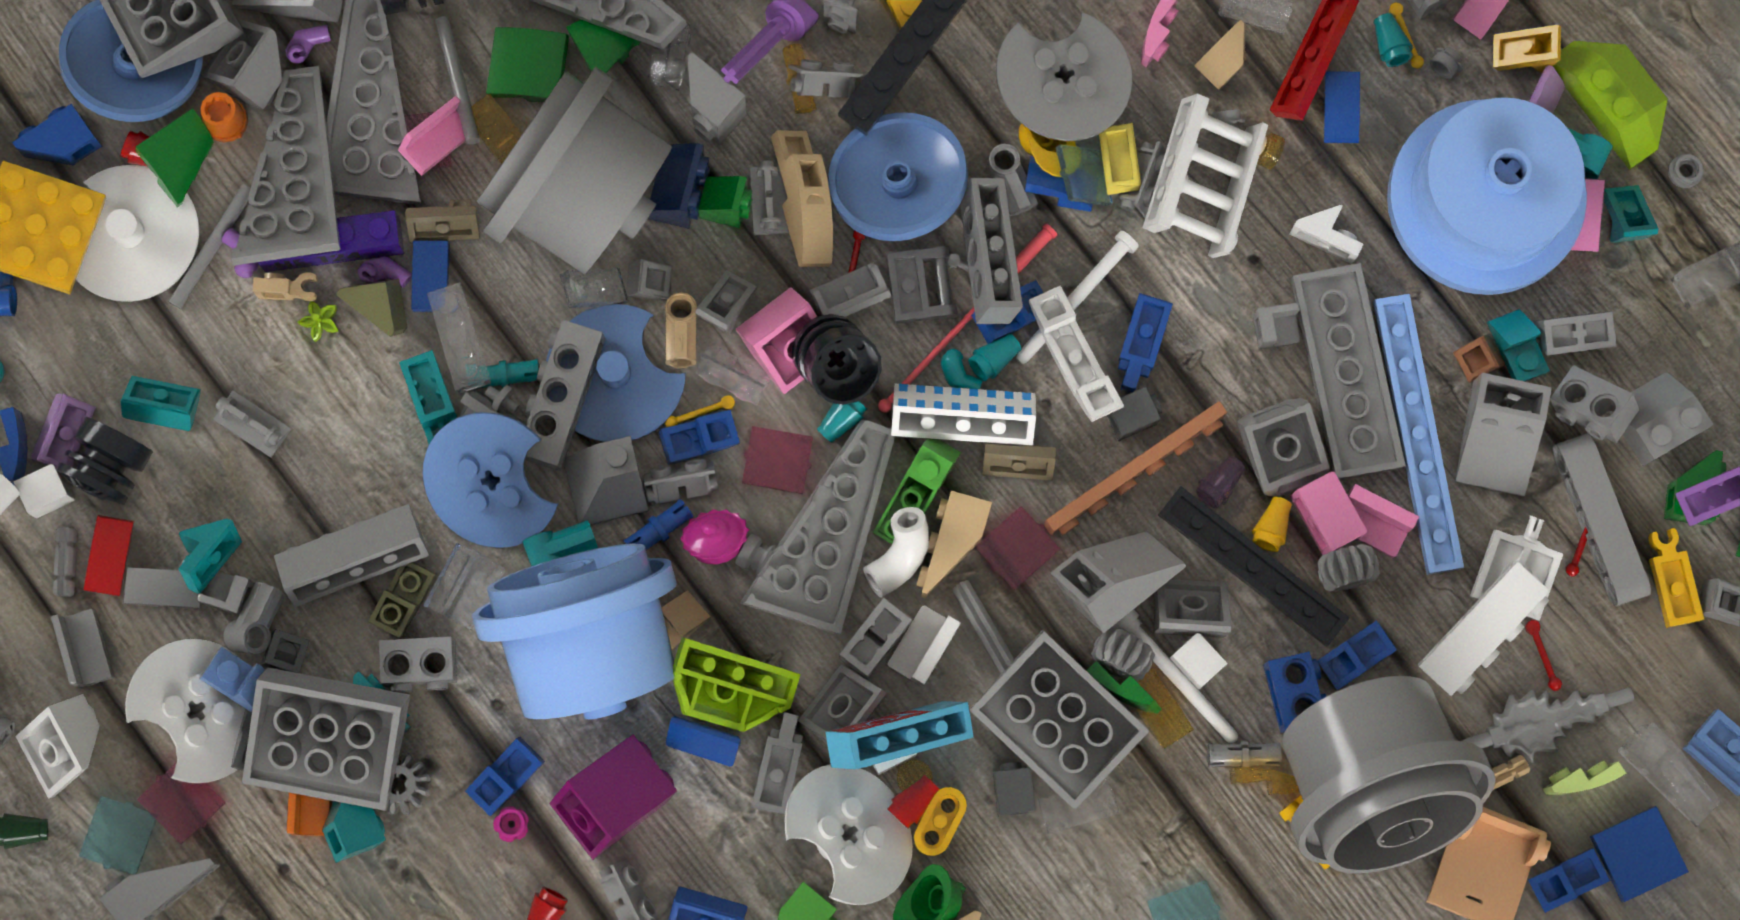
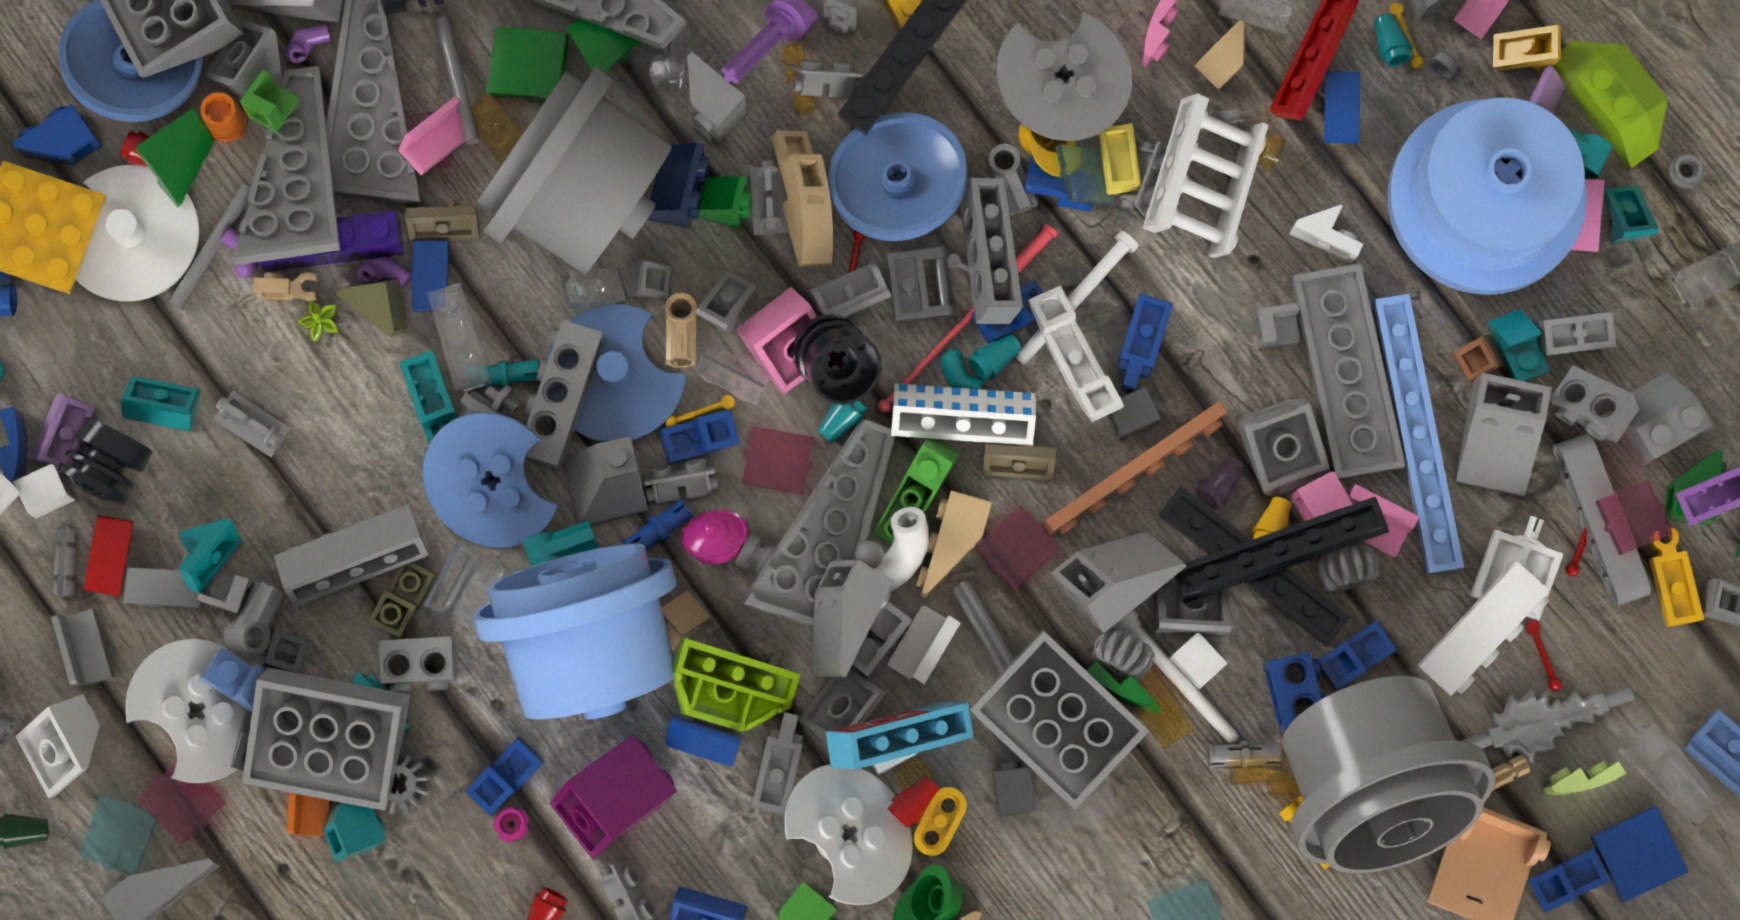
(268, 102): none -> bright green panel
(846, 608): none -> light grey slope
(1281, 549): none -> black plate
(1633, 517): none -> clear pink piece

